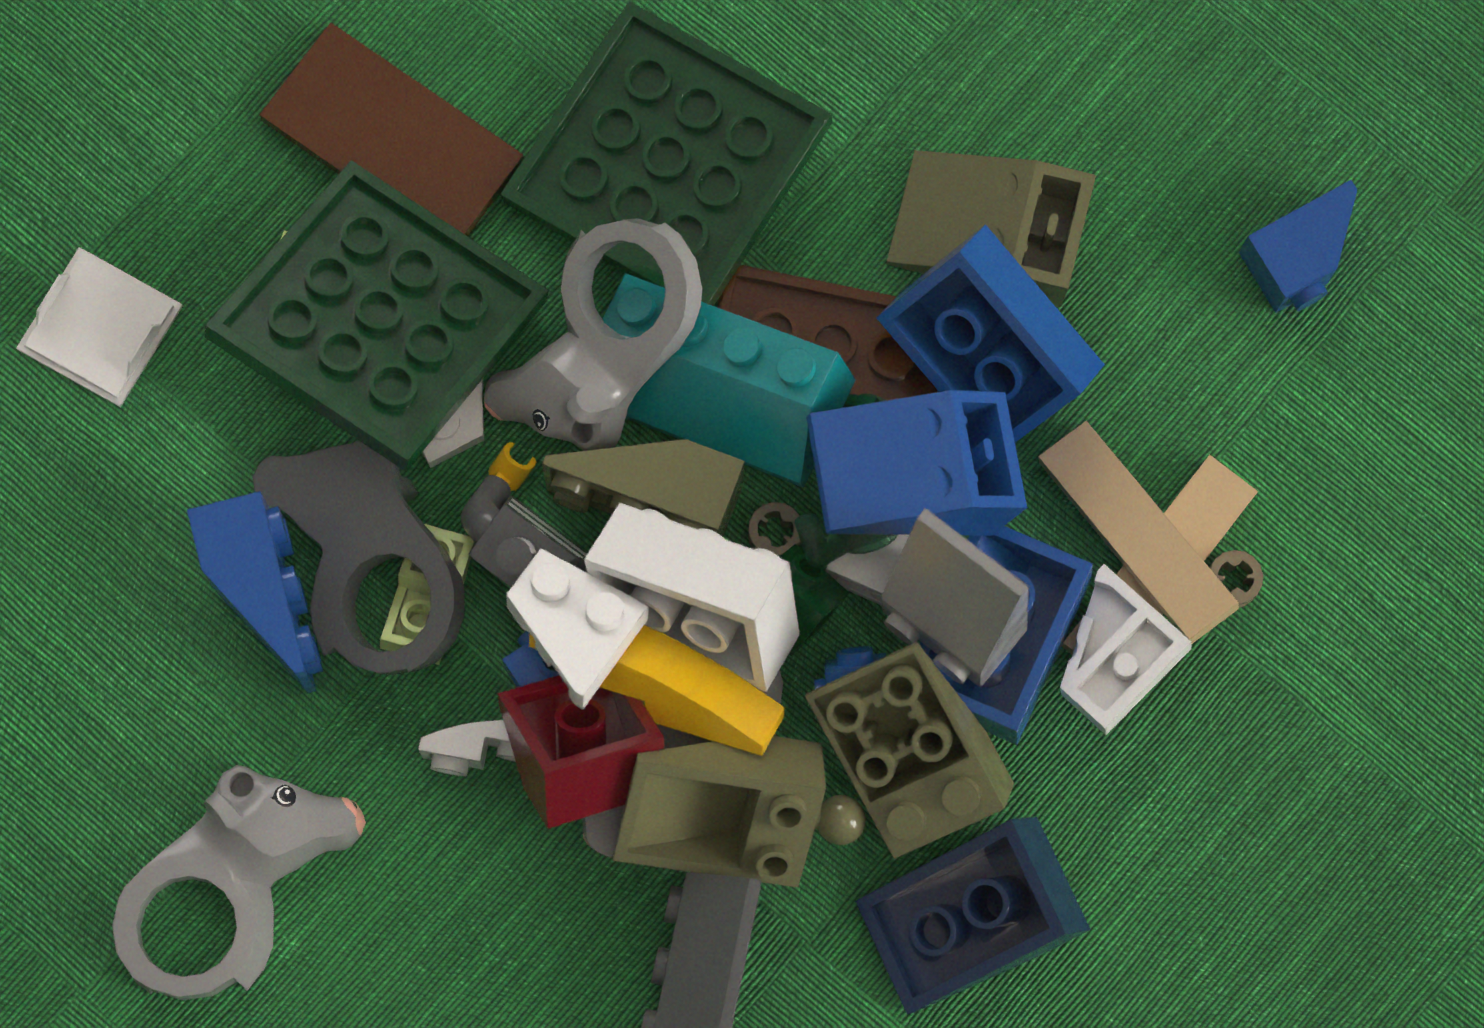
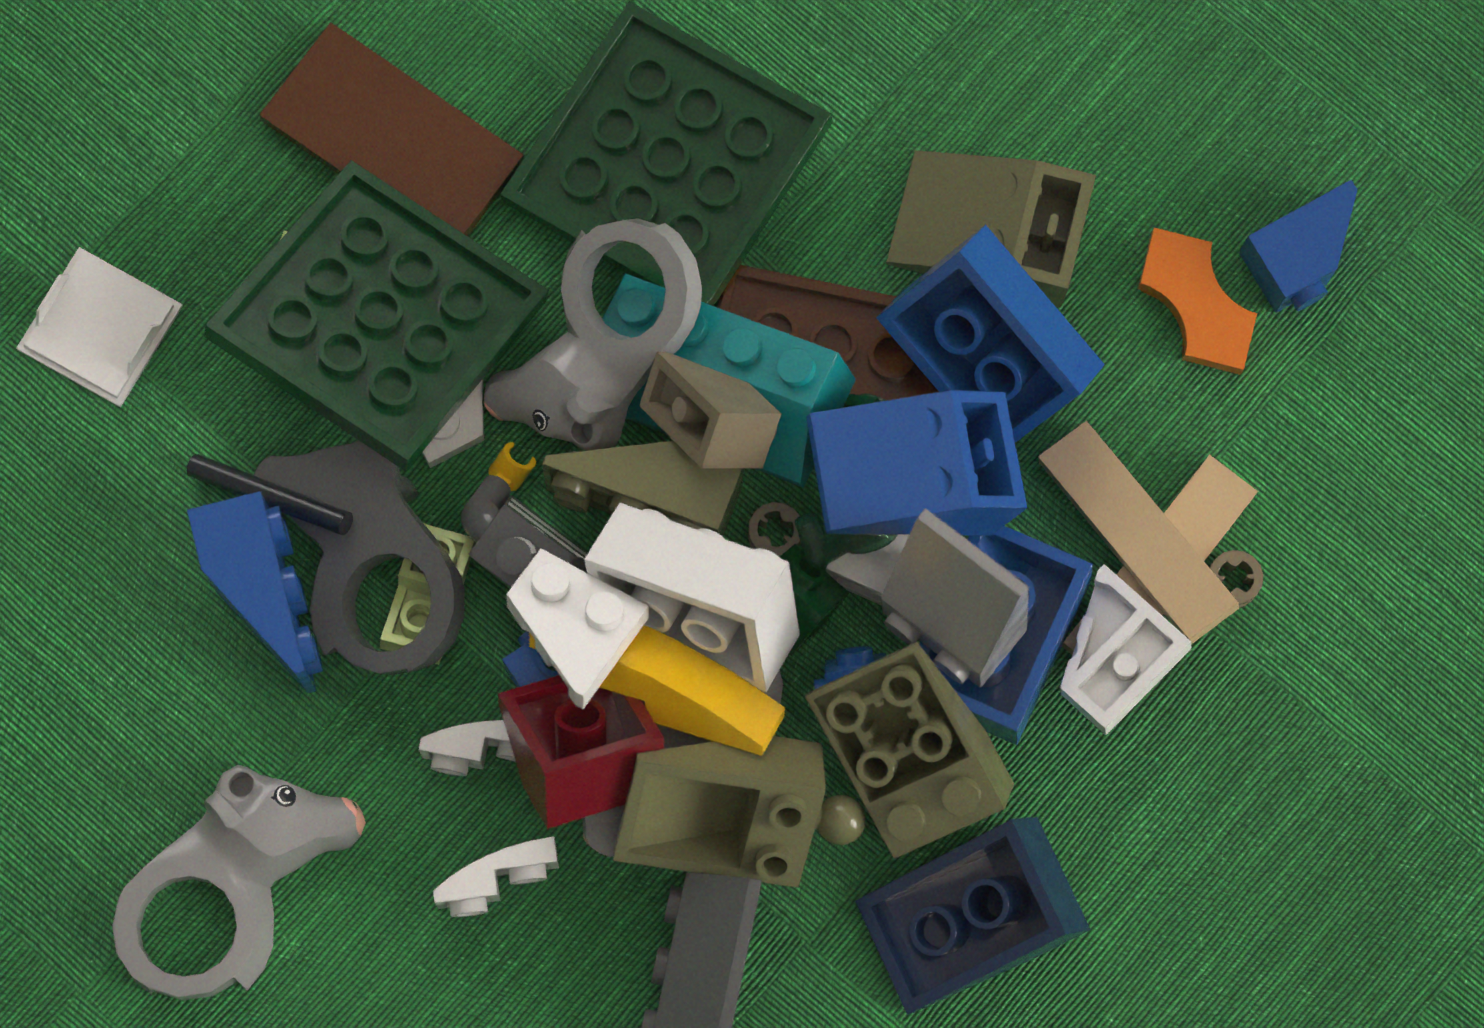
(275, 495): none -> black bar
(477, 883): none -> white slope
(710, 413): none -> dark tan slope
(1211, 324): none -> orange tile

